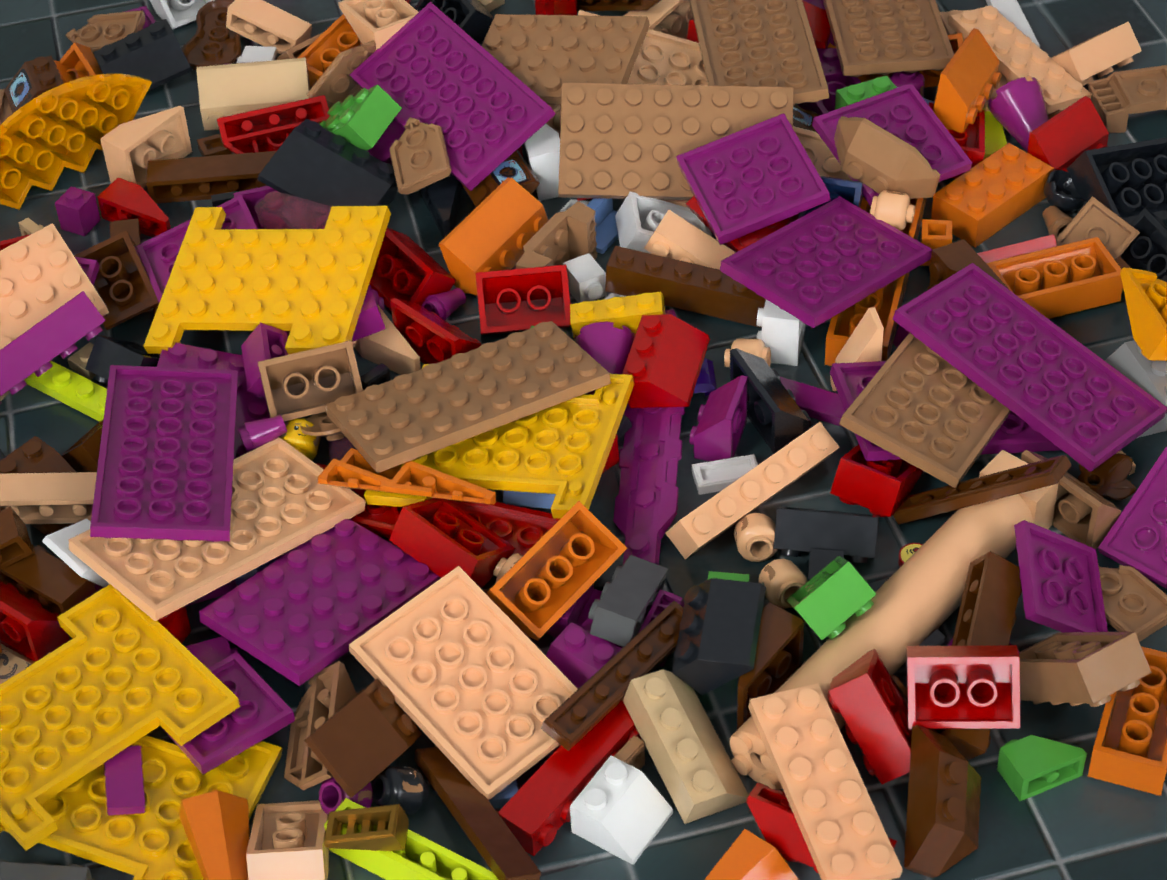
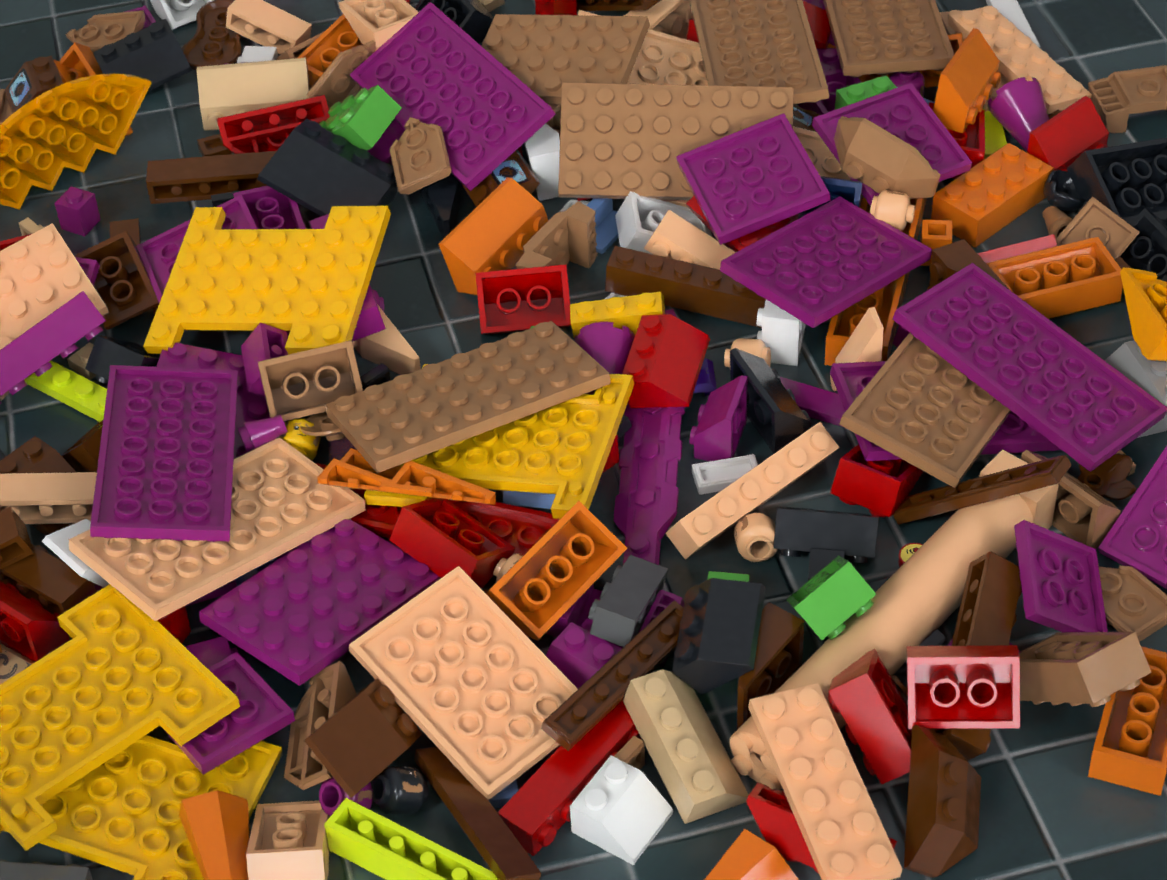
(125, 782): magenta tile -> none
(130, 201): red slope -> none
(145, 140): light nougat slope -> none
(291, 212): clear pink slope -> none
(390, 832): pearl gold slope -> none
(407, 271): red slope -> none
(428, 333): red slope -> none
(445, 303): magenta cone -> none
(585, 278): white brick -> none
(781, 581): light nougat head -> none
(1039, 765): bright green slope -> none
(1100, 54): light nougat slope -> none

